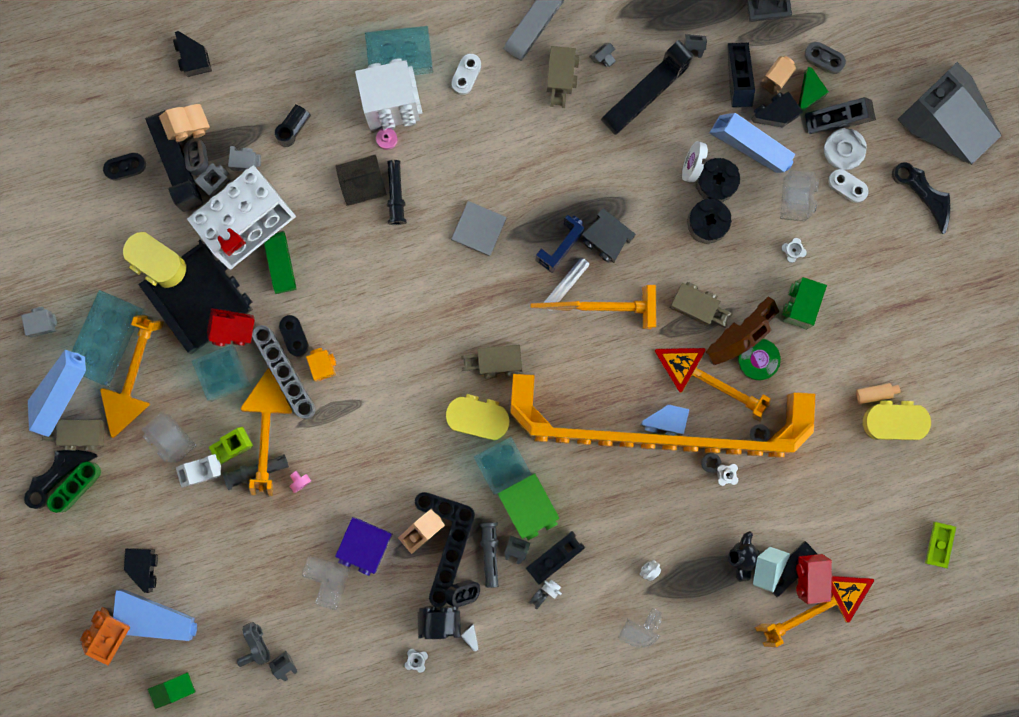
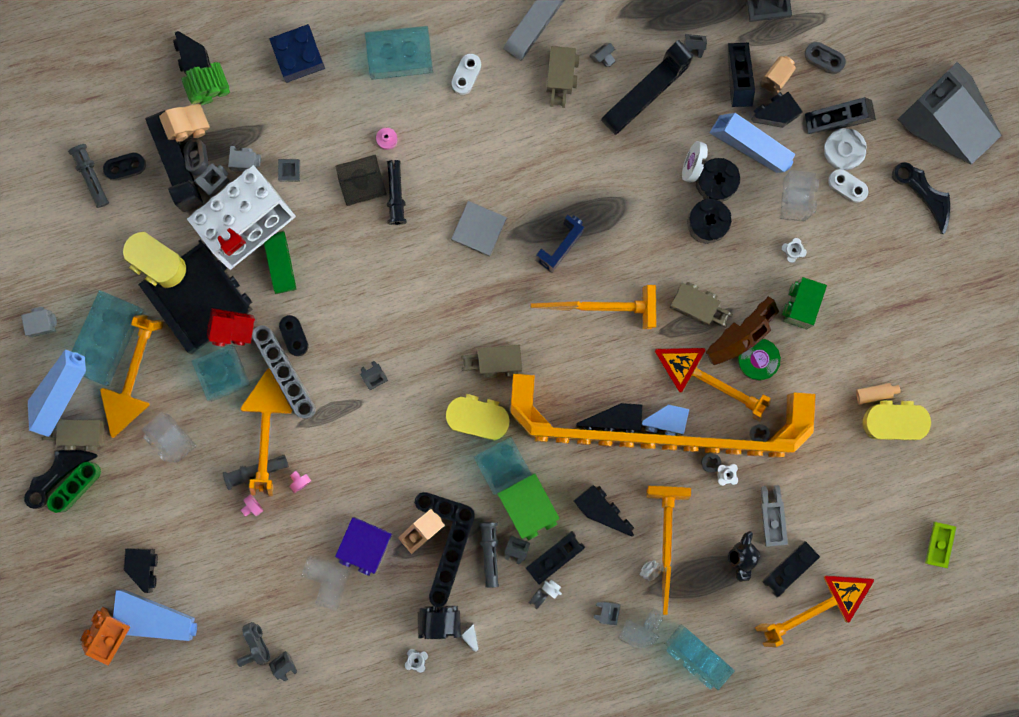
(87, 164): none -> dark grey pin
(171, 690): green slope -> none
(199, 471): white brick -> none
(205, 83): none -> bright green brick
(231, 445): lime brick -> none
(251, 506): none -> bright pink tile
(289, 170): none -> dark grey tile
(293, 123): black piece -> none
(297, 53): none -> dark blue brick
(321, 364): light orange brick -> none
(374, 376): none -> dark grey tile
(389, 95): white brick -> none
(462, 593): black plate -> none
(568, 281): white axle -> none
(595, 507): none -> black slope
(607, 236): dark grey hips -> none
(609, 613): none -> dark grey tile
(621, 417): none -> black slope
(668, 497): none -> light orange piece
(698, 658): none -> clear light blue brick
(769, 568): light aqua slope -> none
(773, 518): none -> light grey hinge
(812, 89): green slope -> none
(814, 578): brick -> none

